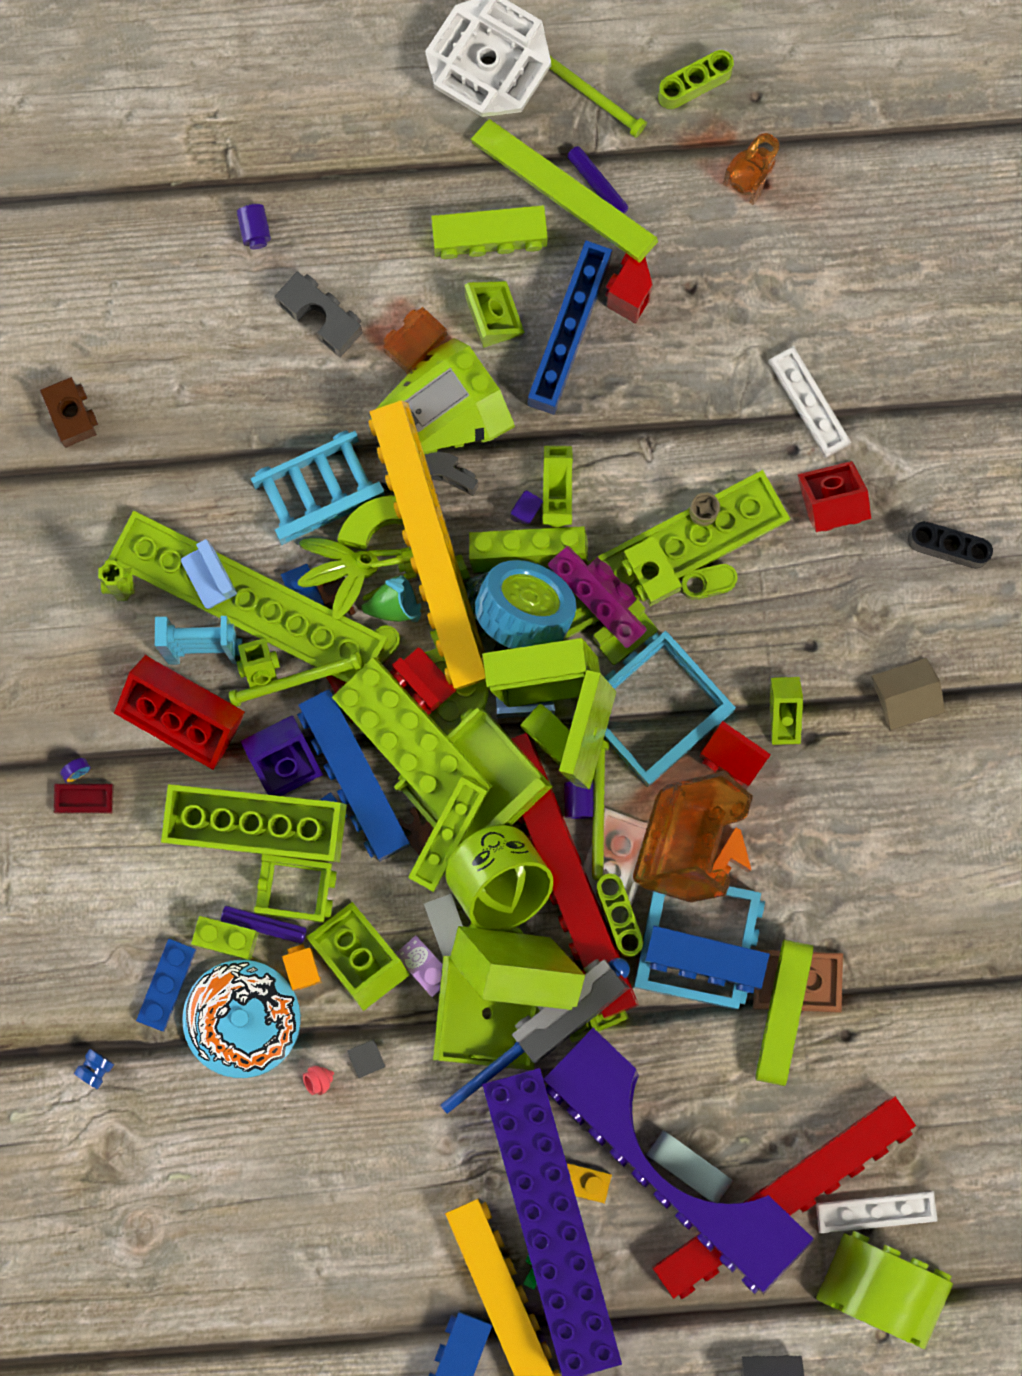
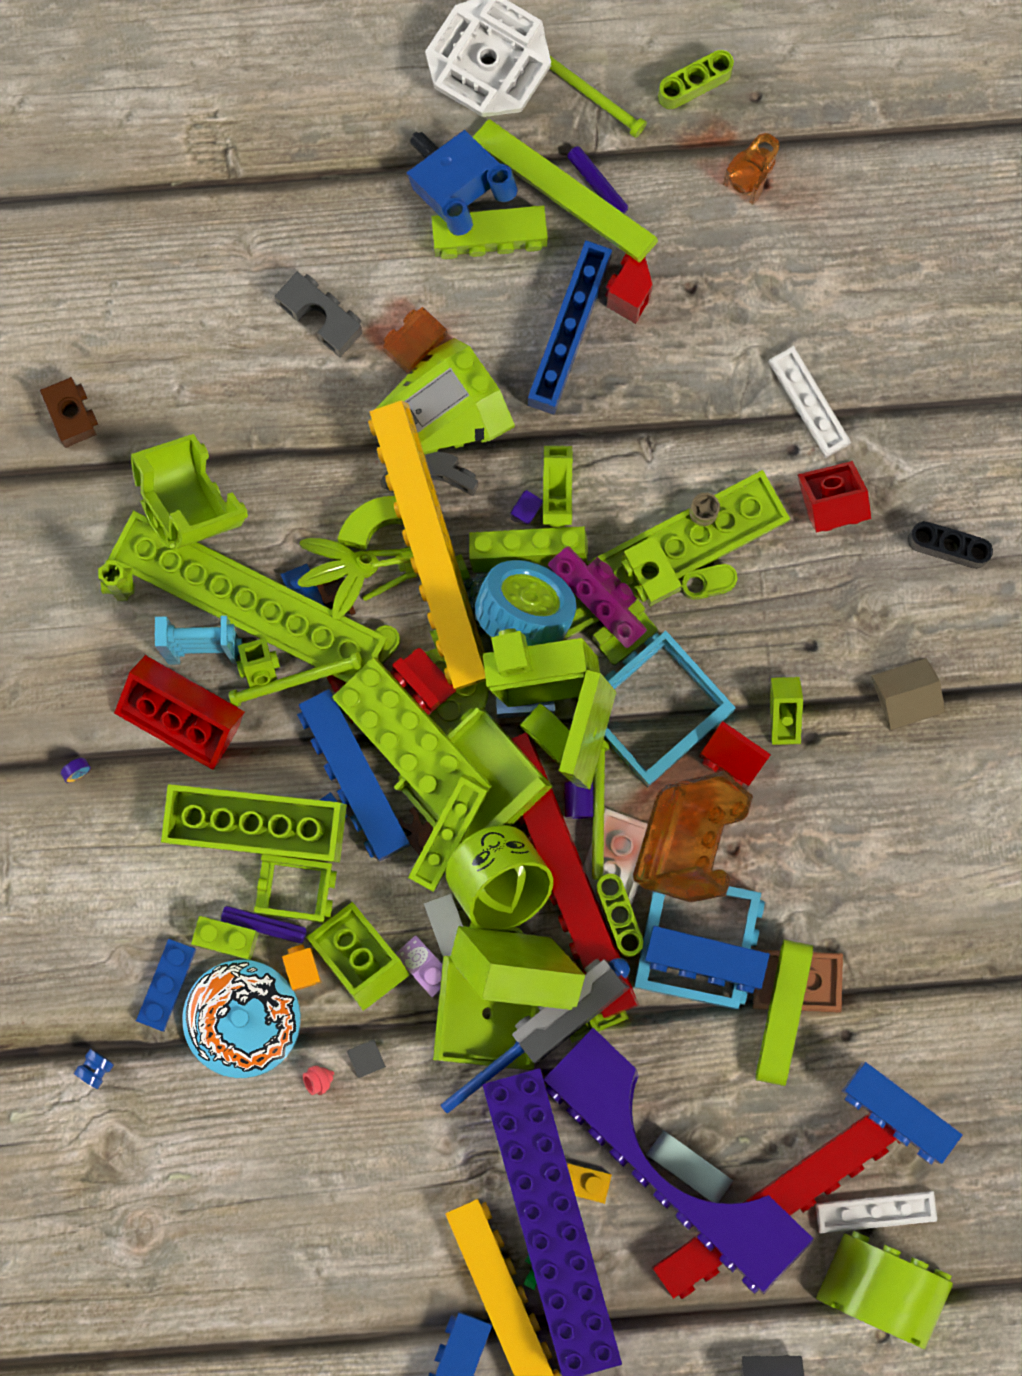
(83, 798): dark red tile -> none
(180, 495): none -> lime cylinder
(208, 575): light blue panel -> none
(254, 226): dark purple brick -> none
(281, 757): dark purple slope -> none
(315, 515): medium azure fence -> none
(394, 602): hat -> none
(457, 176): none -> blue piece
(493, 311): lime slope -> none
(511, 652): none -> lime brick
(733, 851): orange slope -> none
(902, 1113): none -> blue brick

